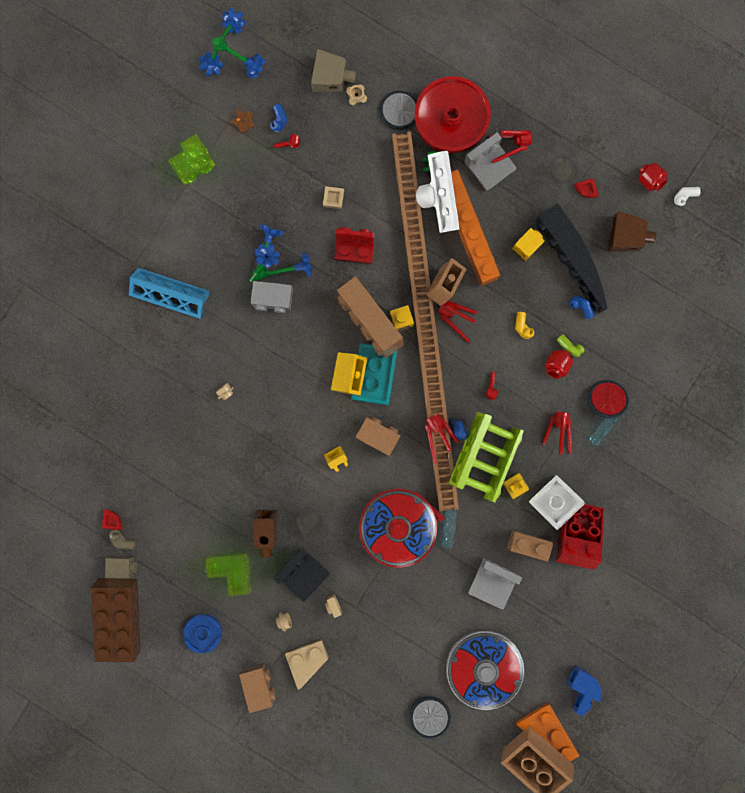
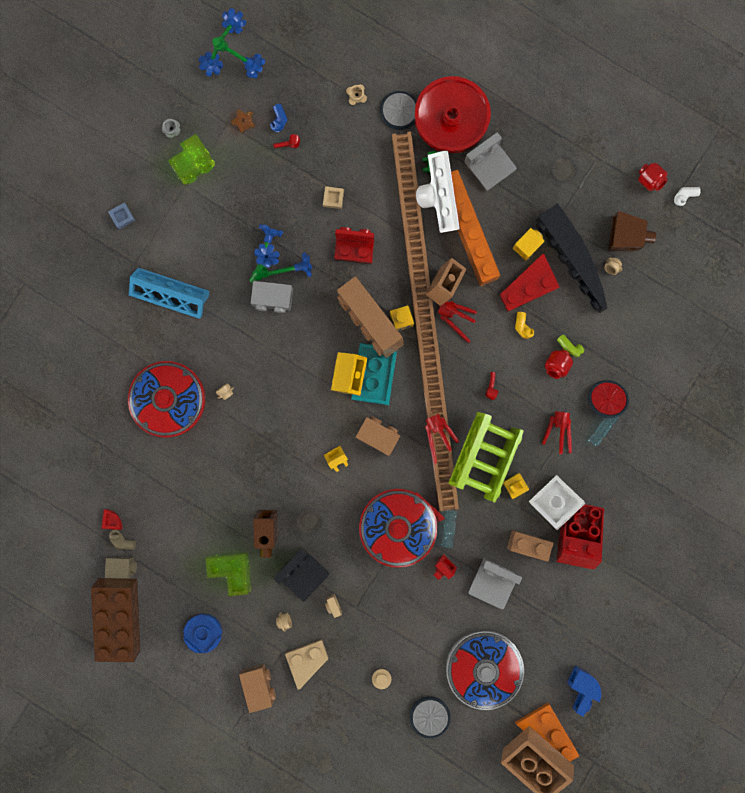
(121, 216): none -> sand blue plate
(166, 128): none -> light grey plate
(166, 399): none -> dish
(330, 73): dark tan torso -> none
(381, 679): none -> tan plate
(444, 567): none -> red tile
(459, 429): blue arm -> none
(520, 138): red plant -> none
(530, 285): none -> red wing
(584, 304): blue arm -> none
(587, 188): red tile -> none
(613, 266): none -> tan plate

